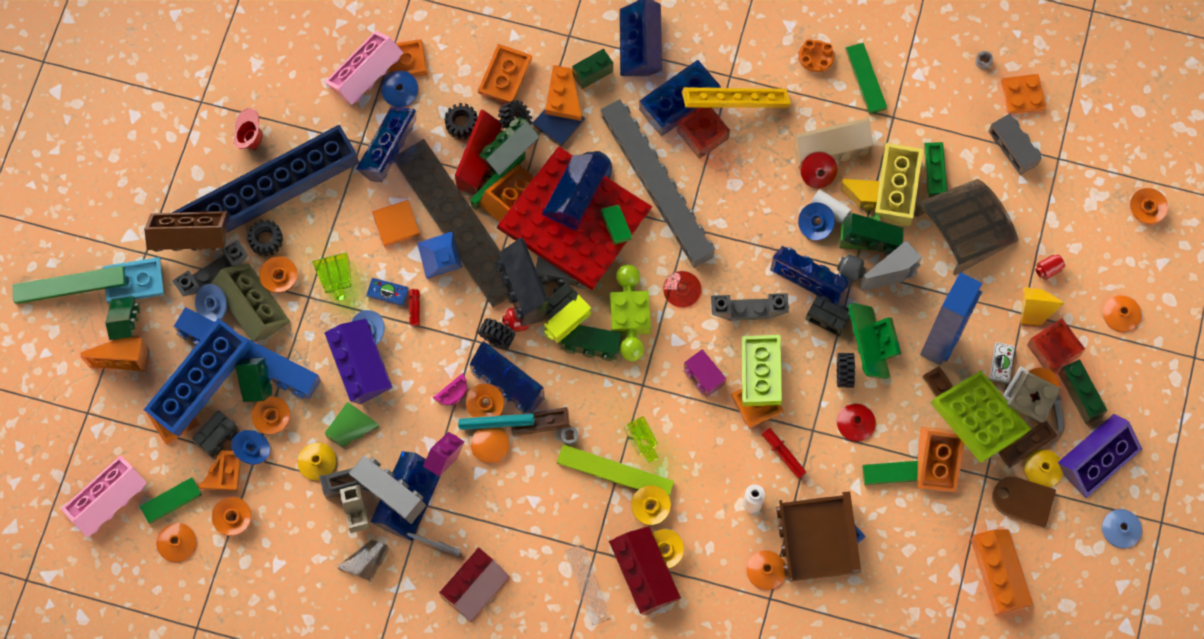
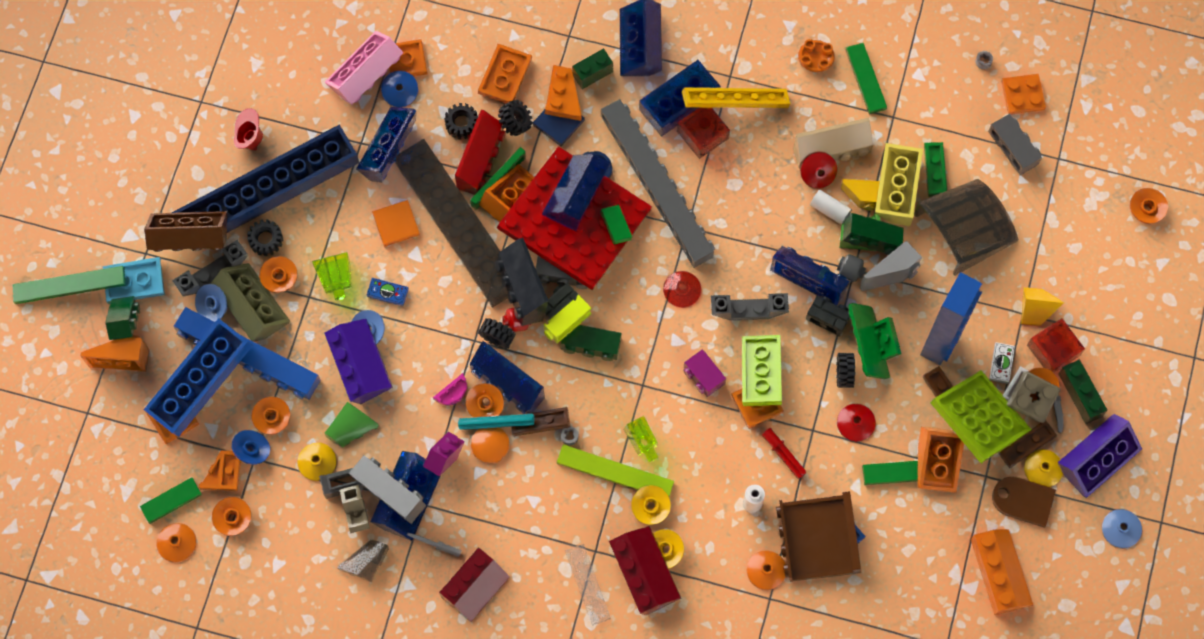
(104, 496): bright pink slope -> none
(215, 434): pearl dark grey brick -> none
(253, 379): dark green brick -> none
(414, 307): red axle -> none
(439, 255): blue slope -> none
(508, 145): brick -> none
(630, 312): lime brick -> none
(808, 218): blue dish -> none
(1050, 266): red brick -> none
(1119, 321): orange dish -> none

